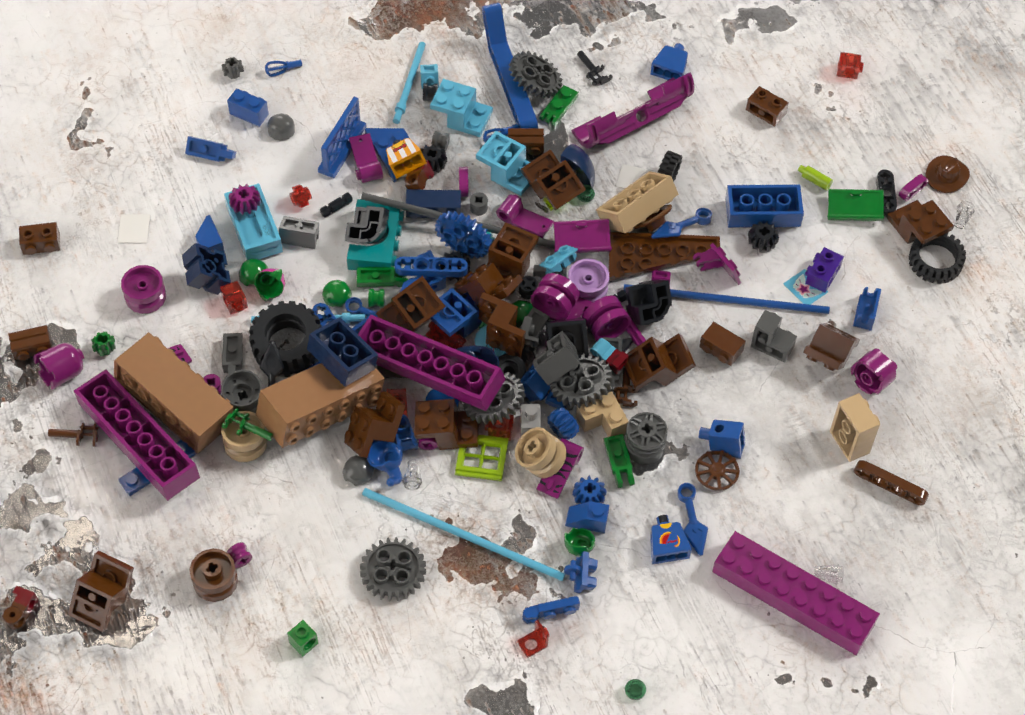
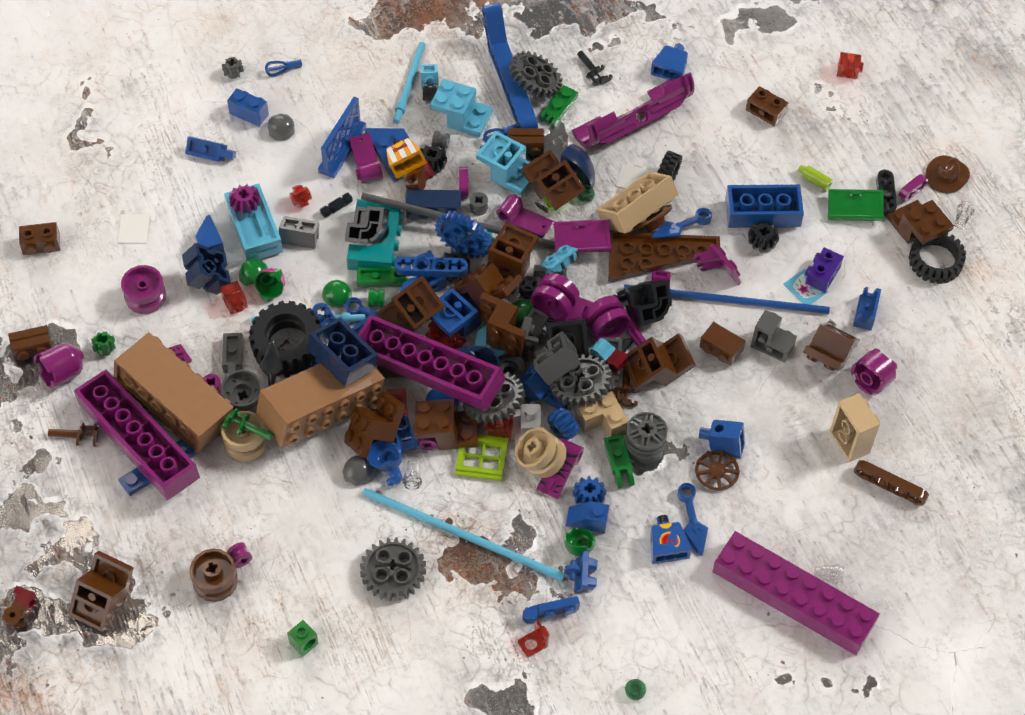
(590, 278): lavender wheel -> none

